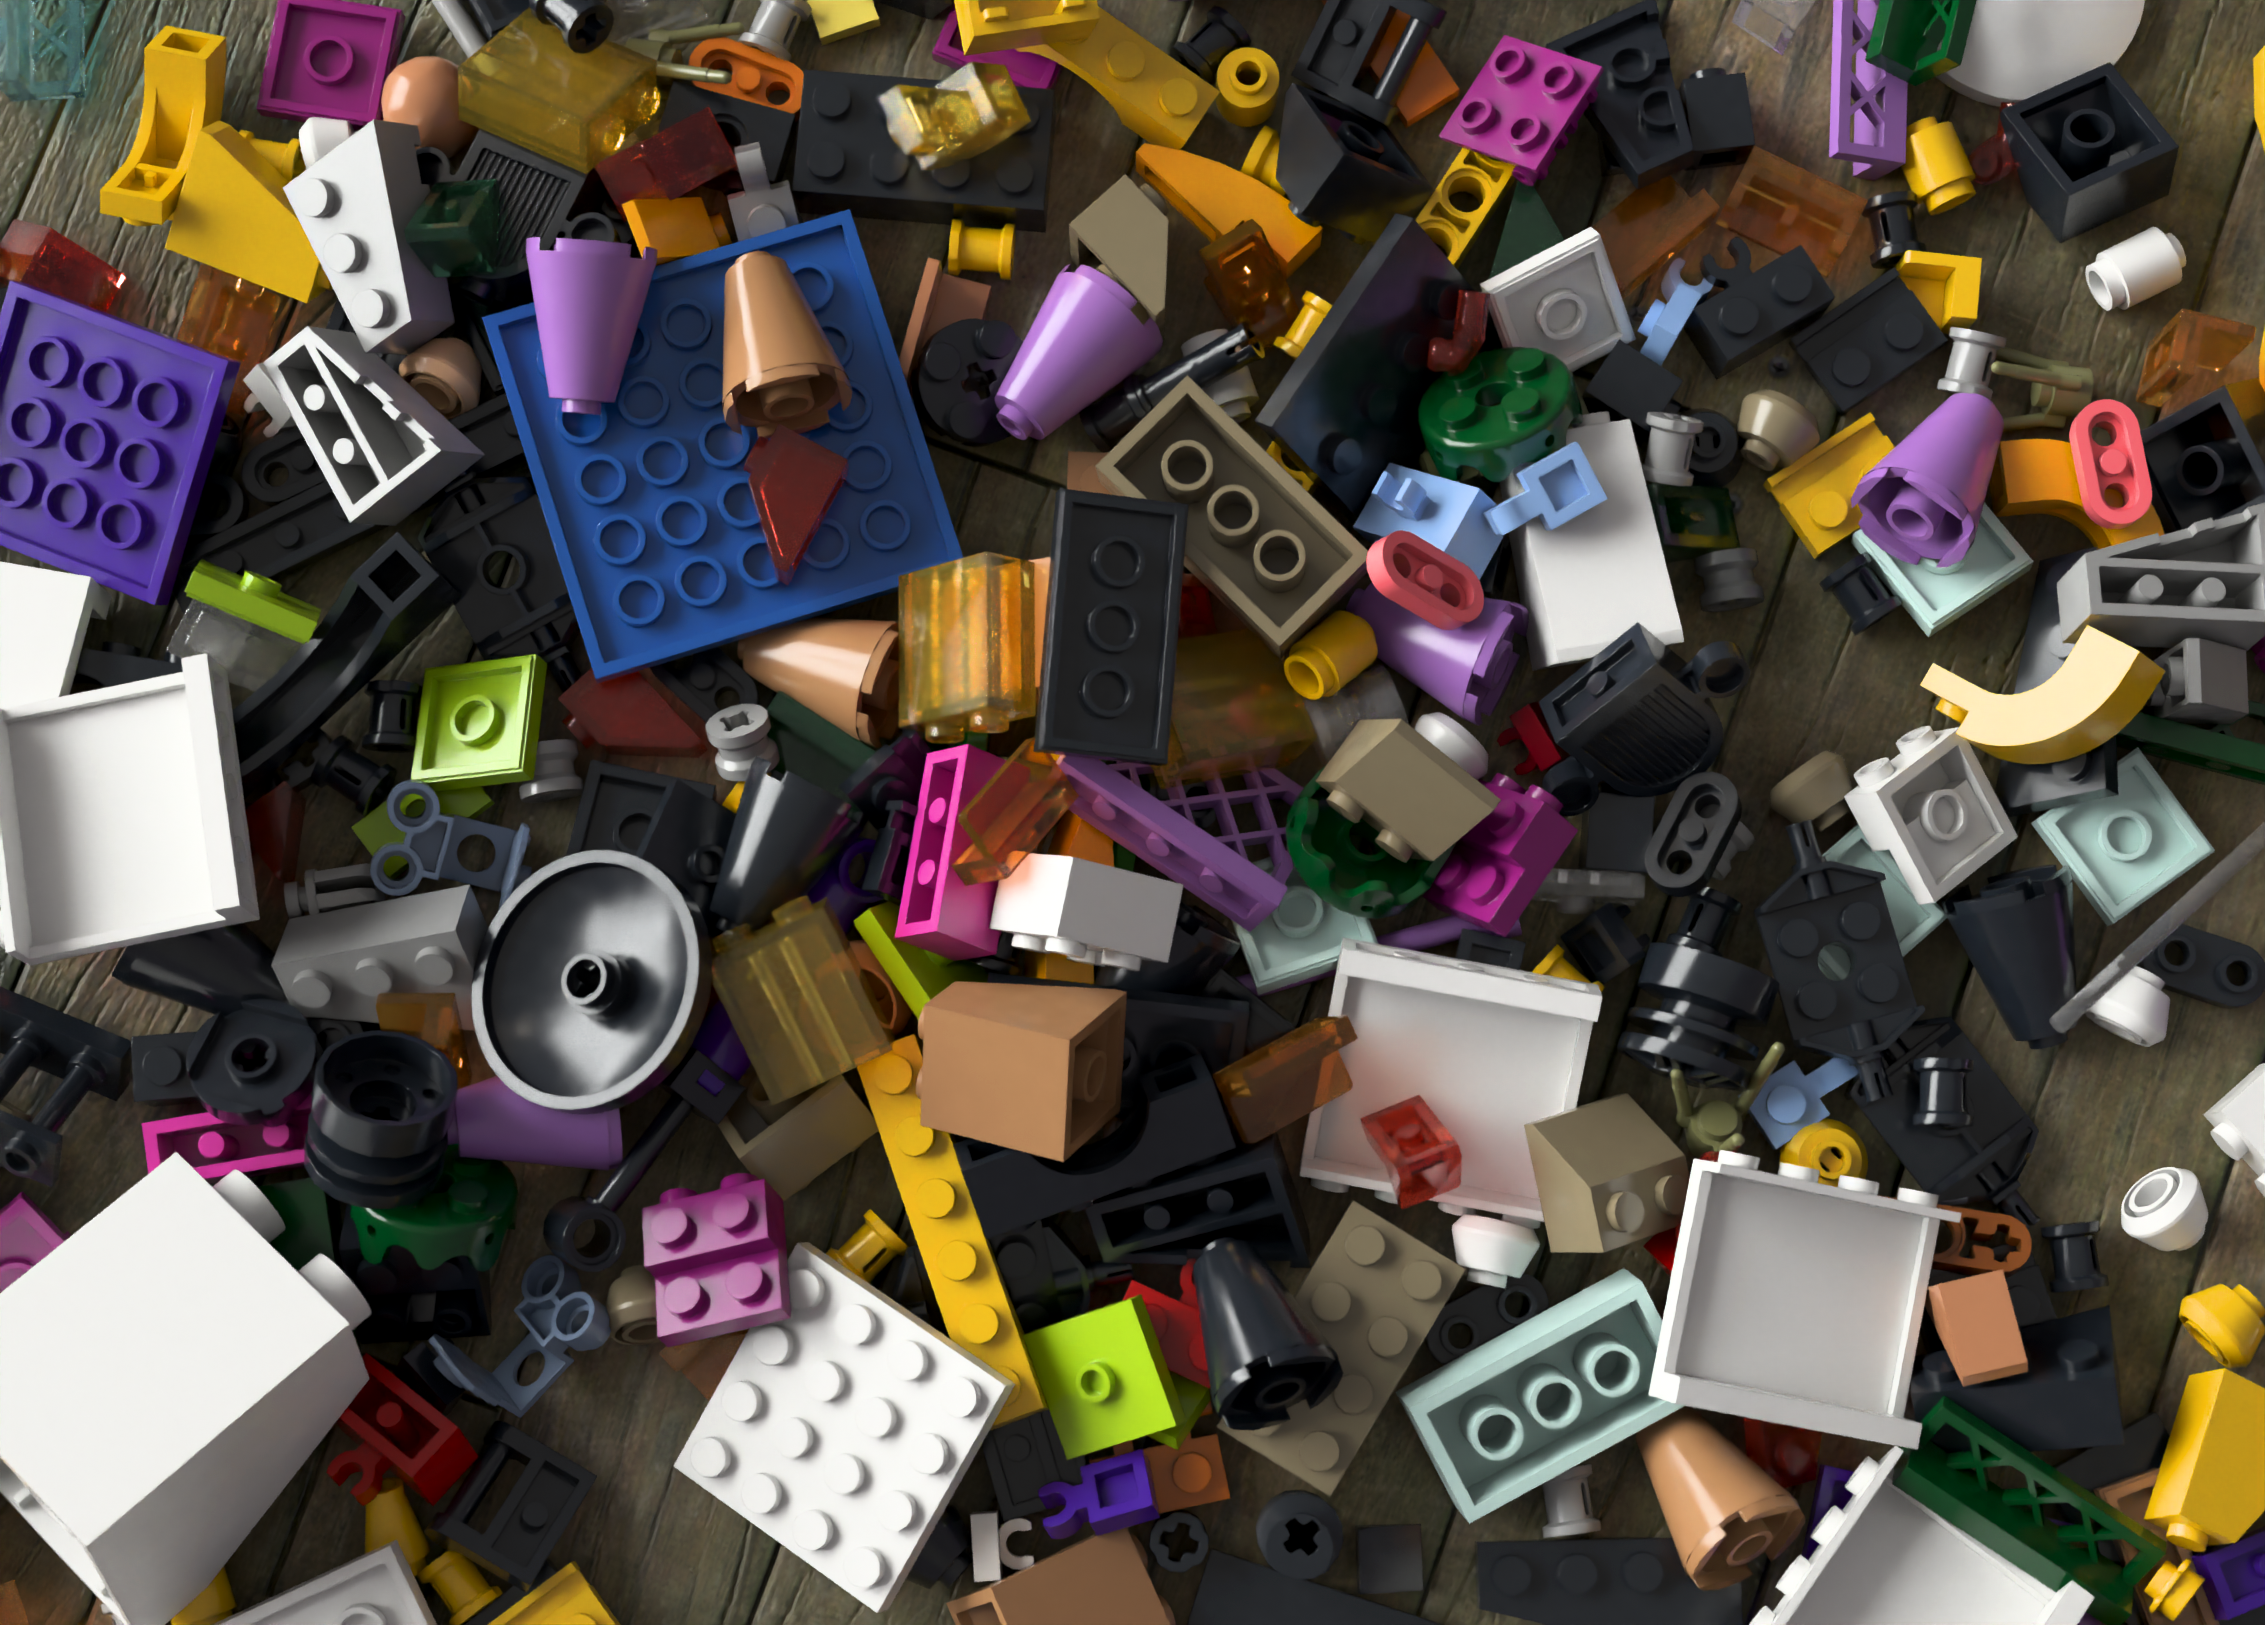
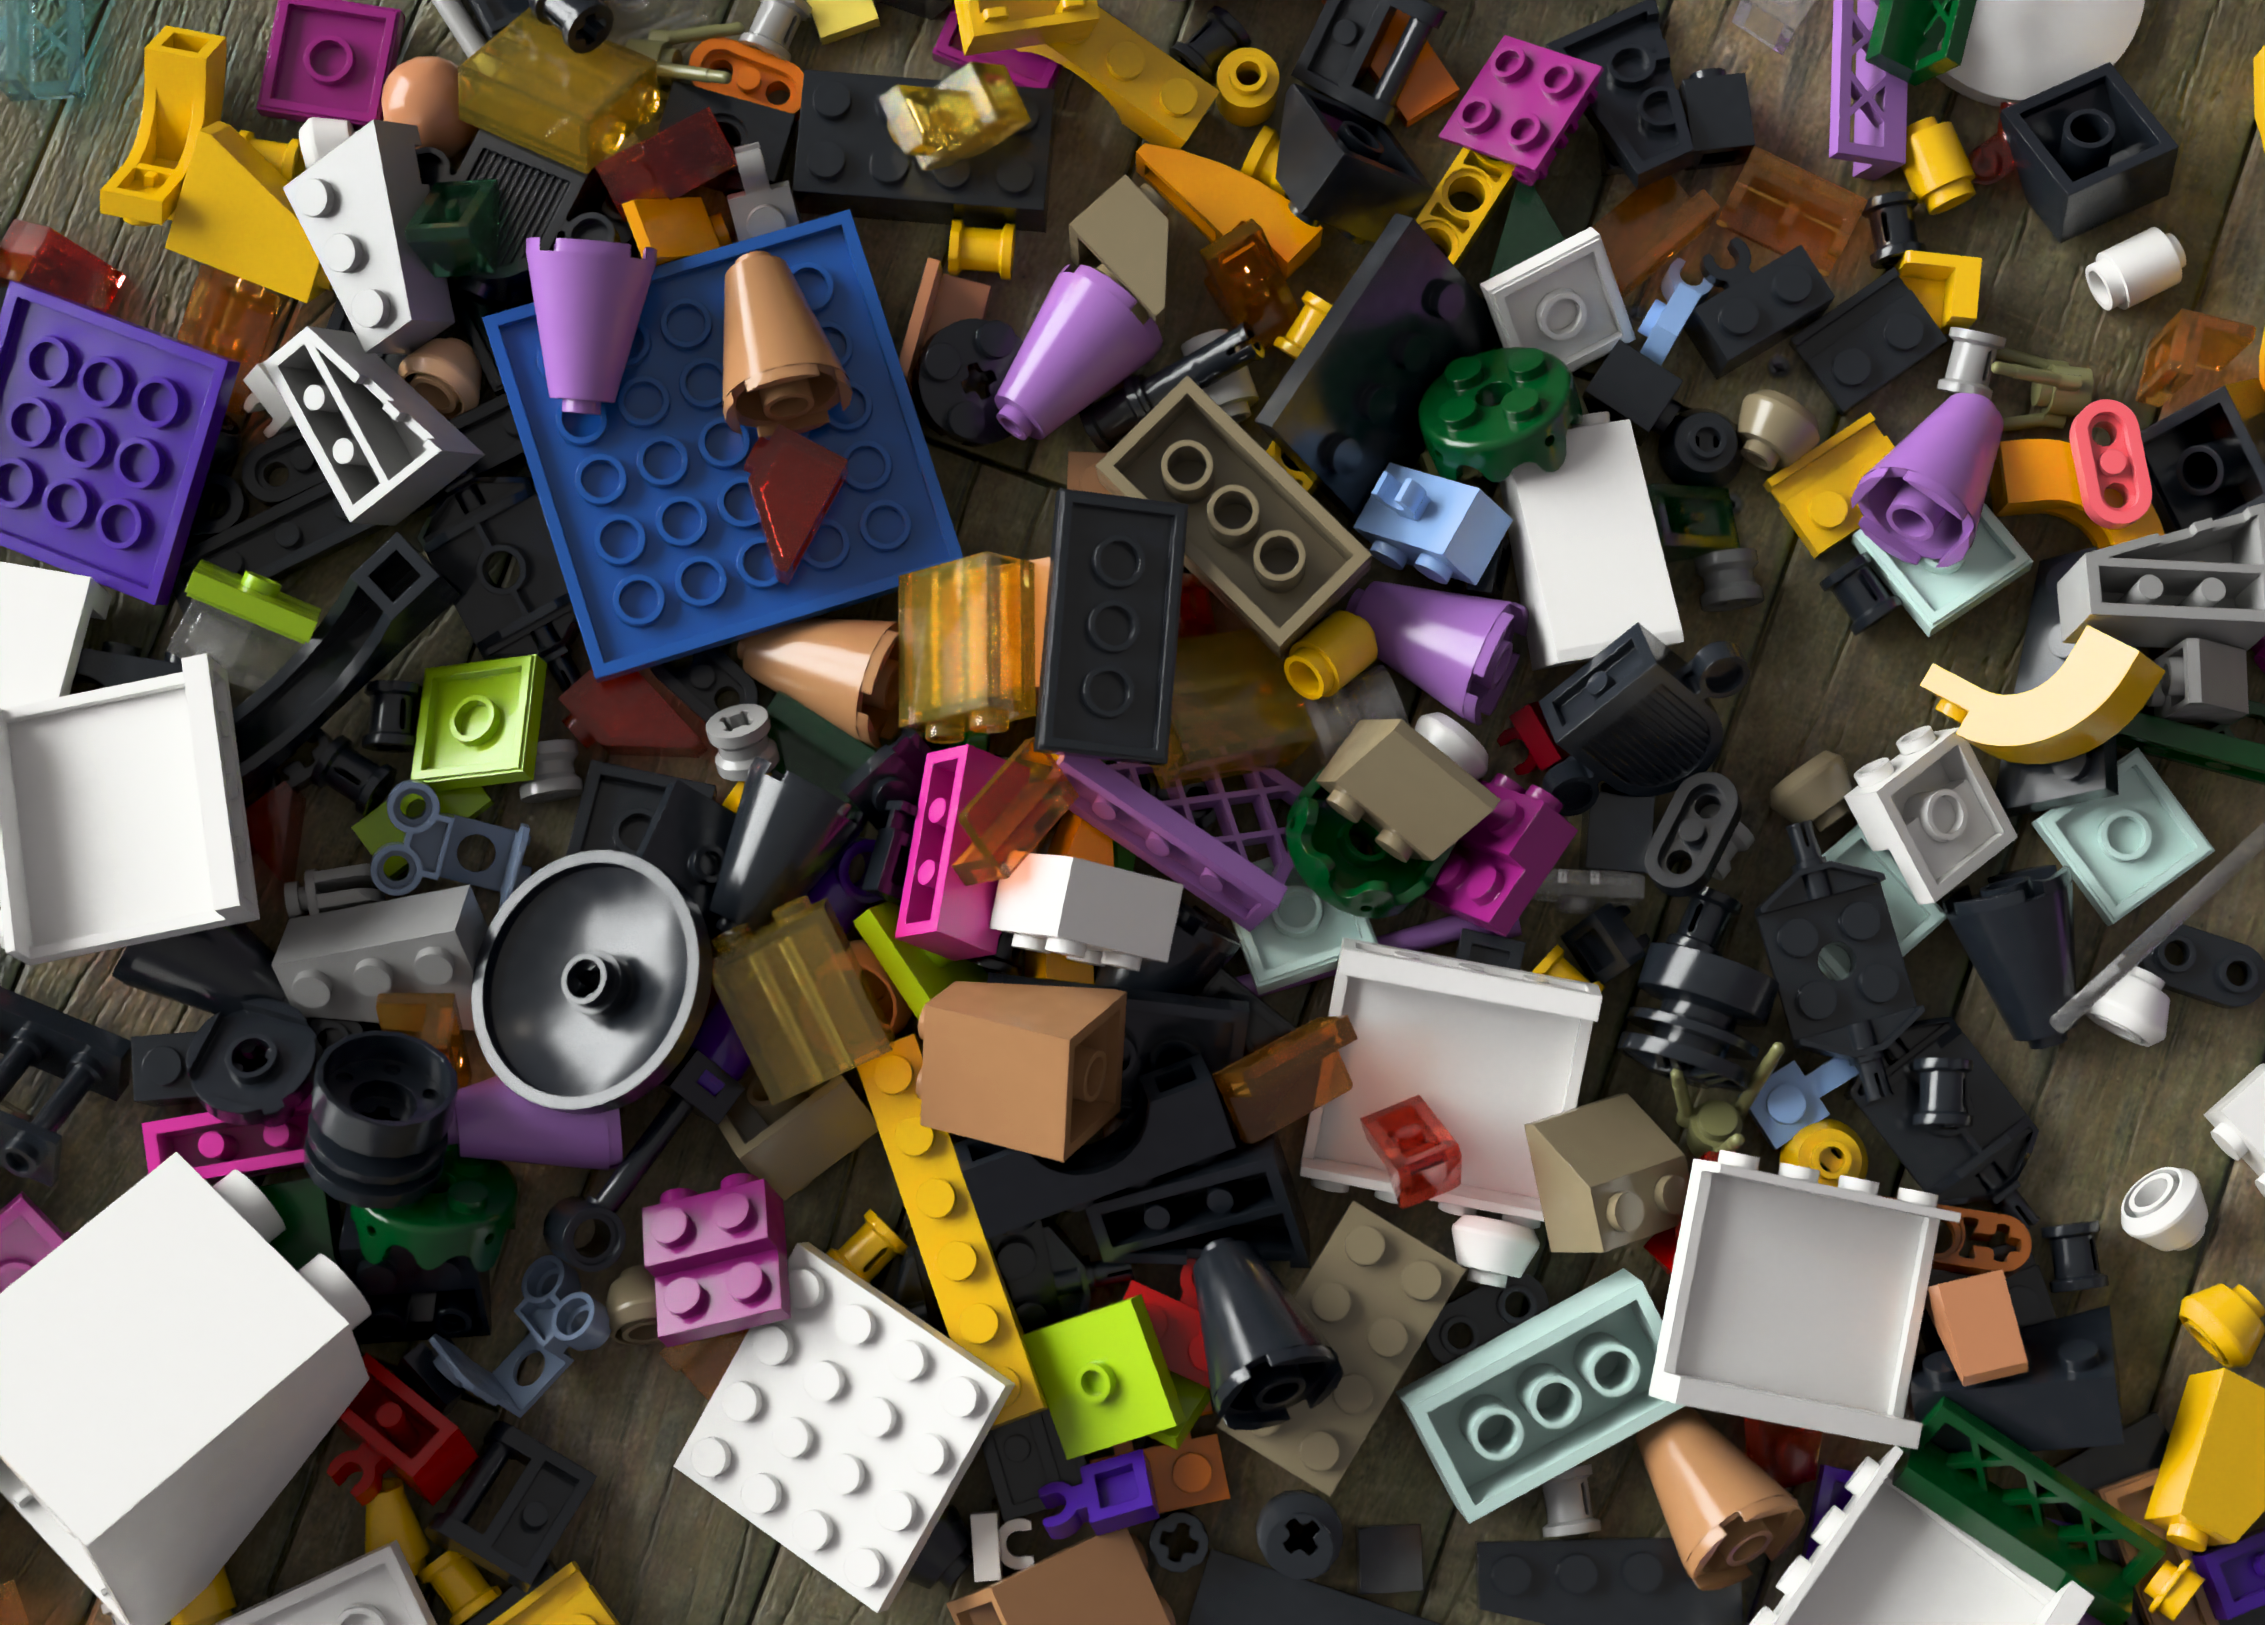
(1425, 580): coral plate -> none
(1467, 334): clear red arm -> none
(1554, 490): light blue plate -> none
(1670, 448): light grey bush -> none

